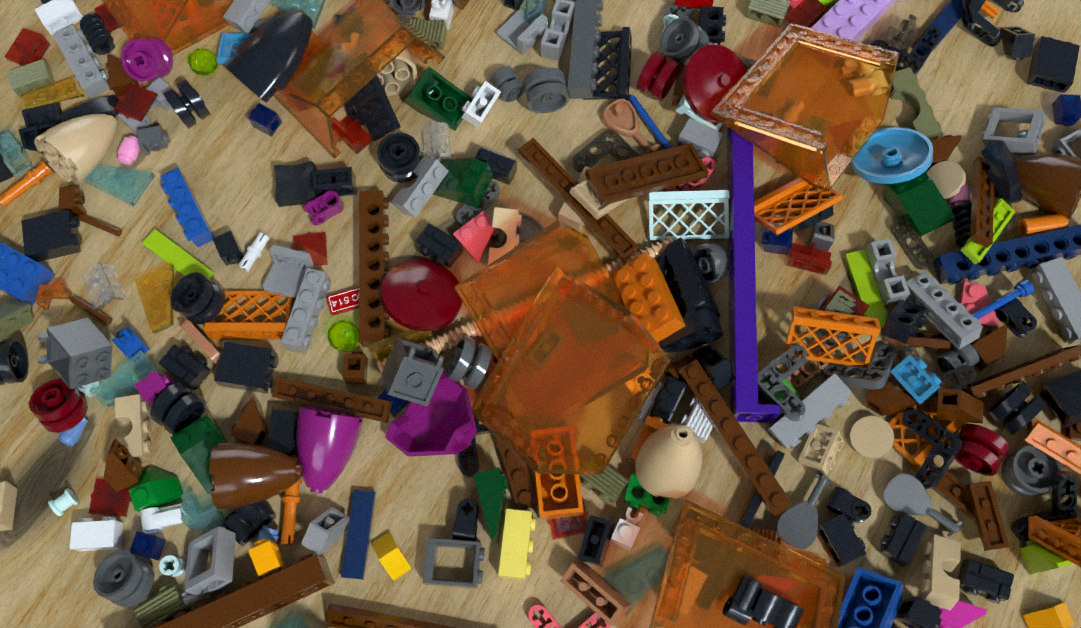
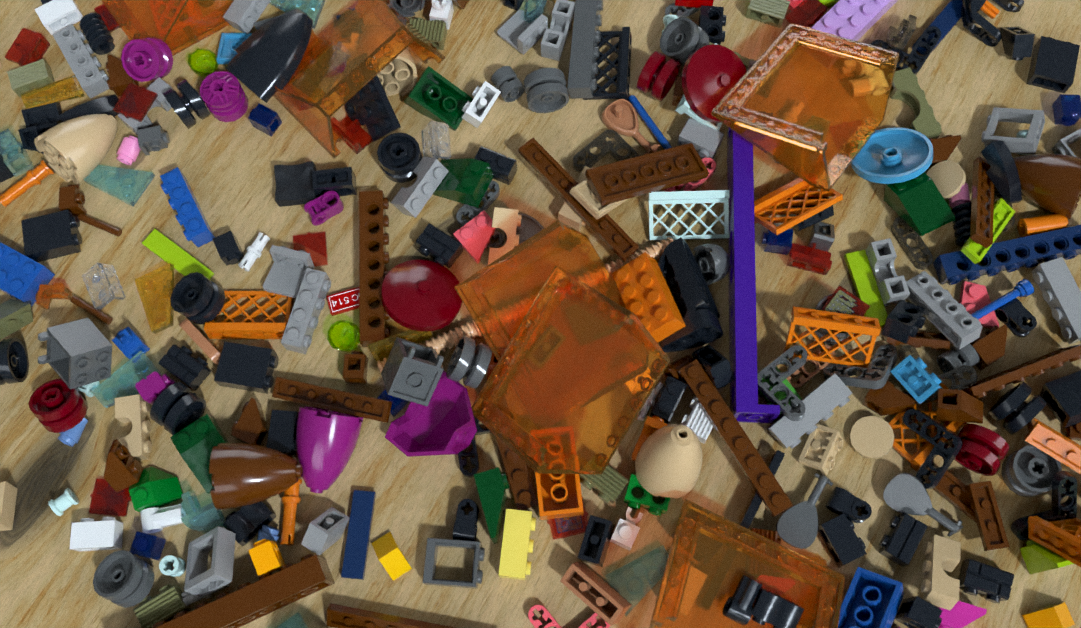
(224, 96): none -> magenta wheel

